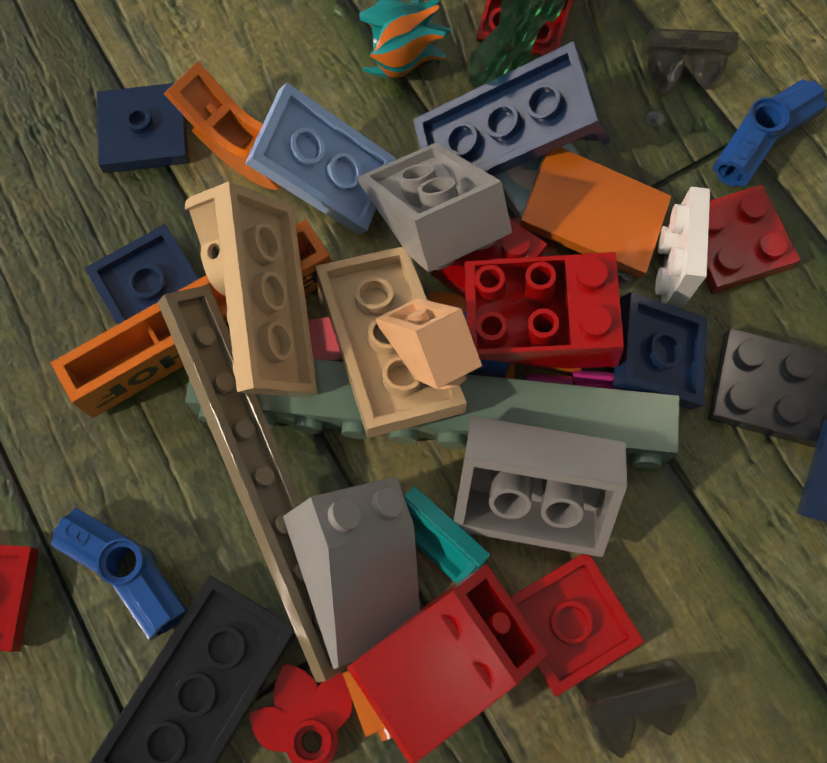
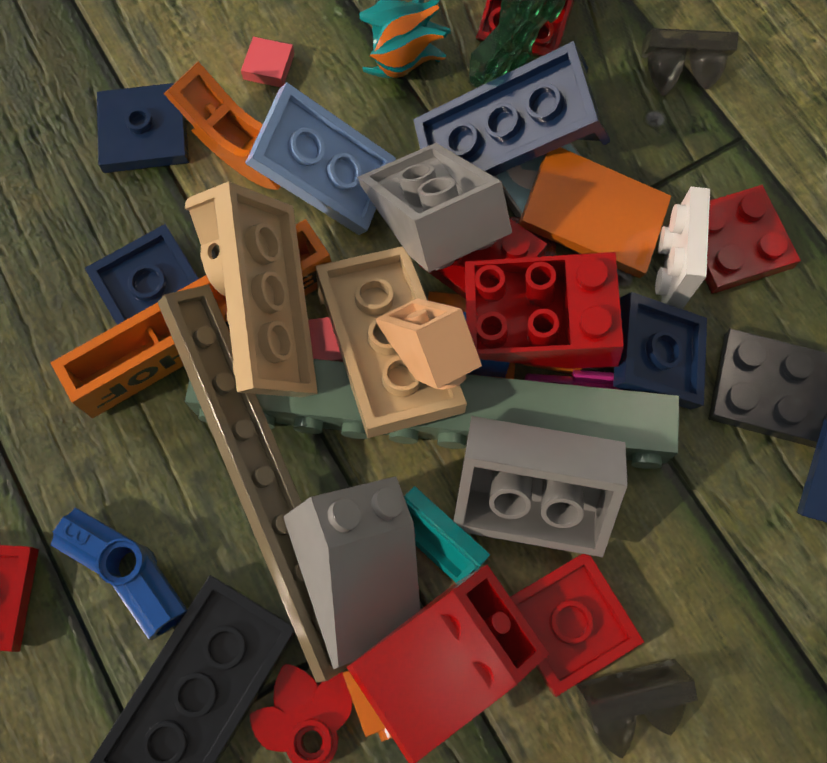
(267, 62): none -> coral tile
(763, 126): blue piece -> none

